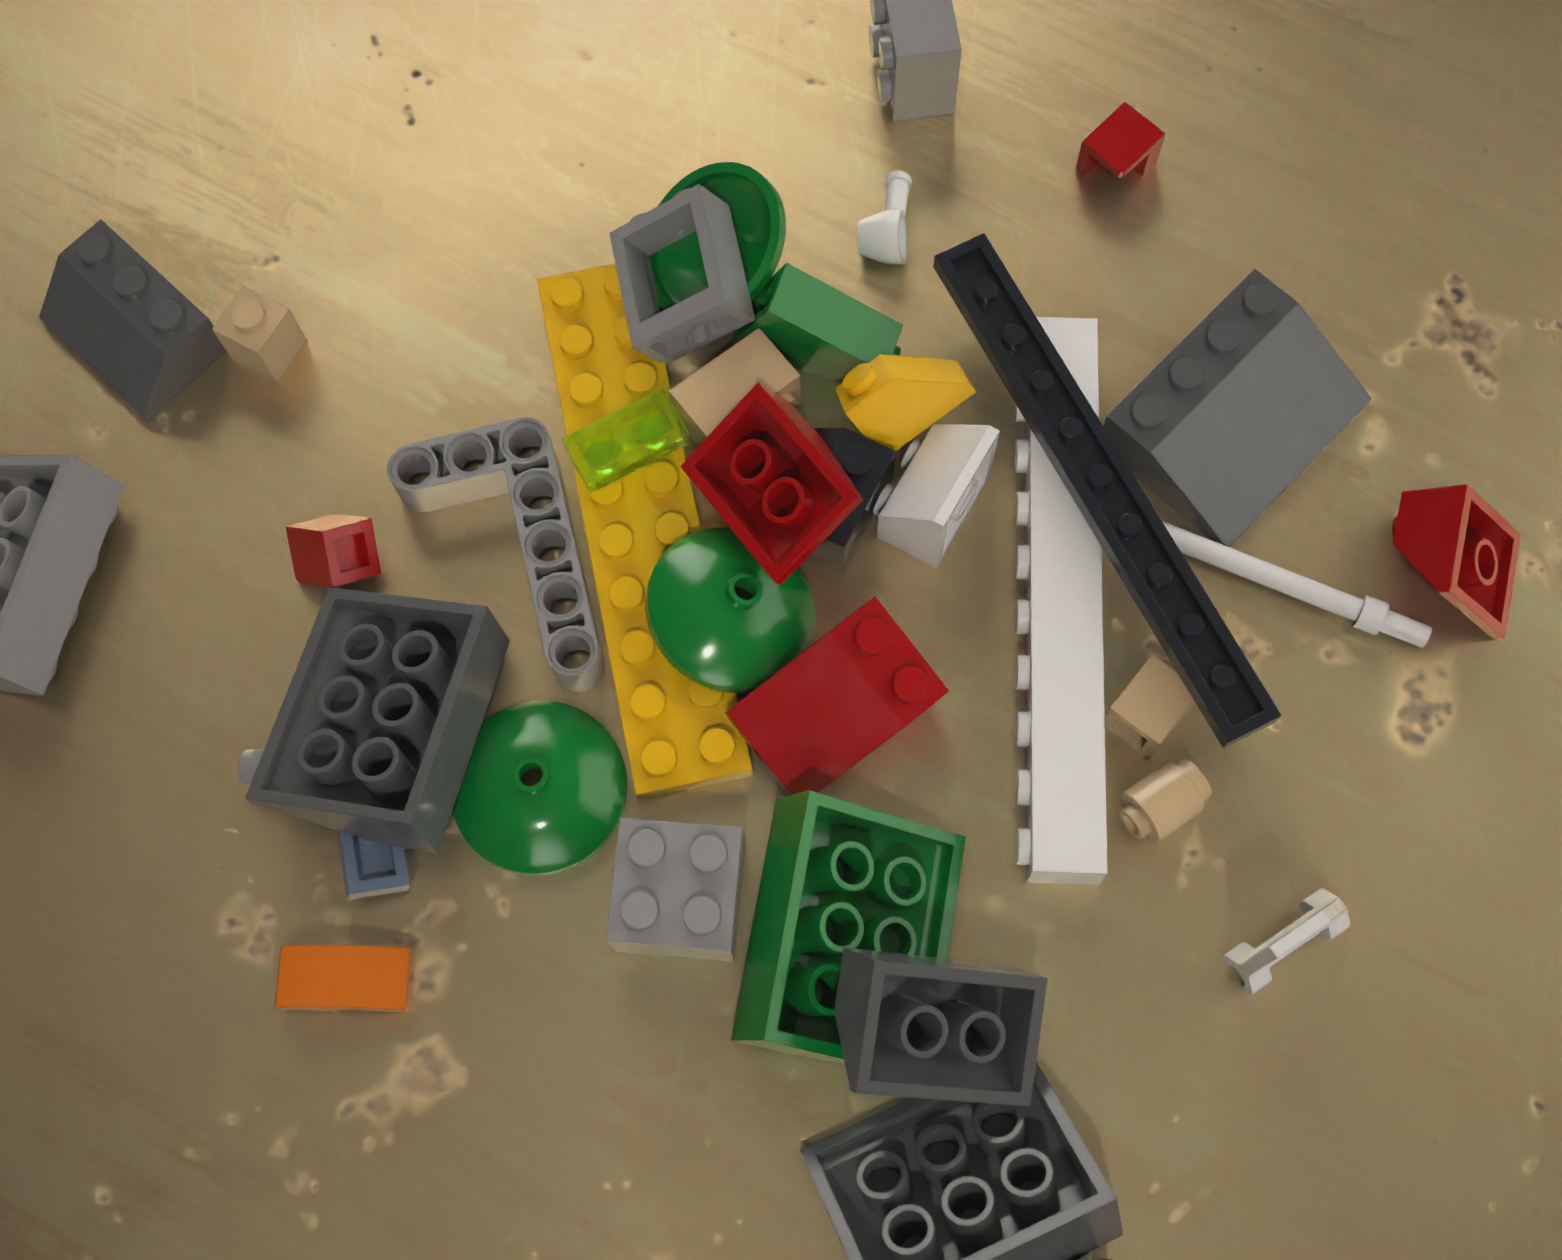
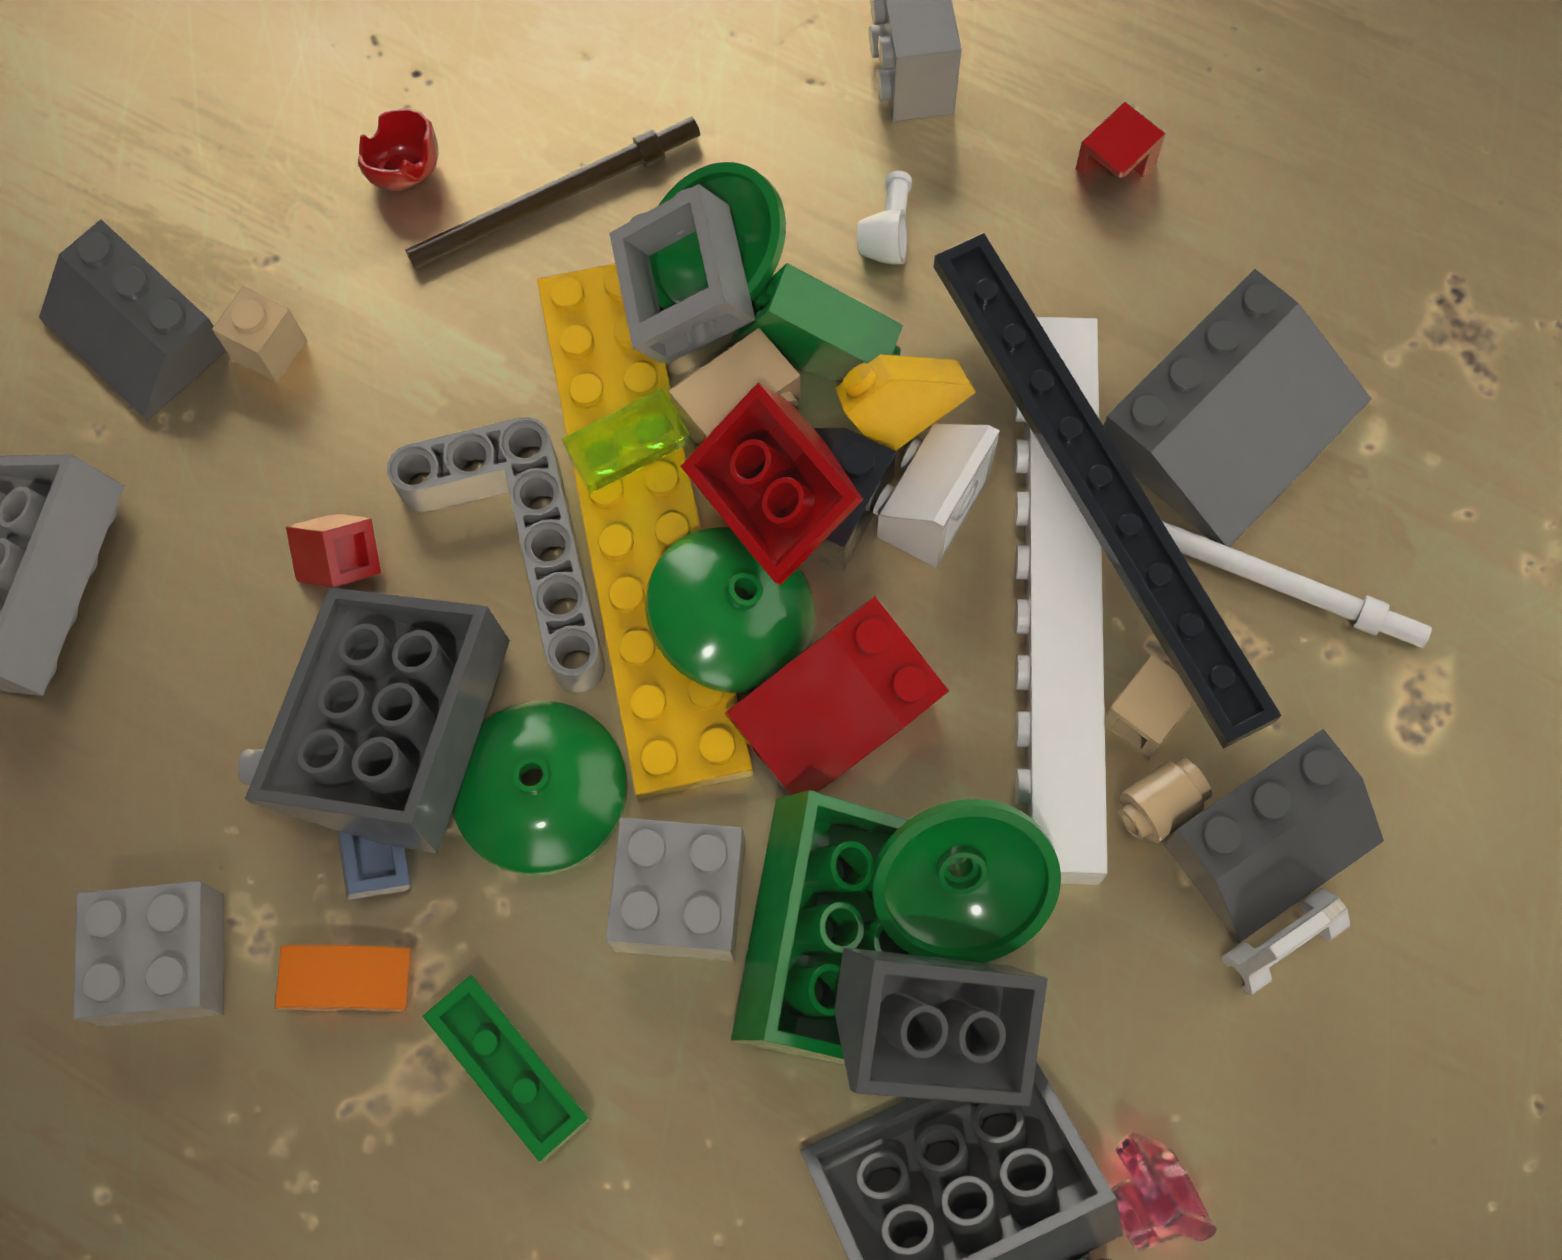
(149, 954): none -> light grey brick
(400, 151): none -> red hair
(506, 1068): none -> green plate
(646, 149): none -> dark brown bar
(970, 907): none -> green dish
(1158, 1196): none -> clear pink piece
(1278, 836): none -> dark grey slope
(1461, 551): red slope -> none

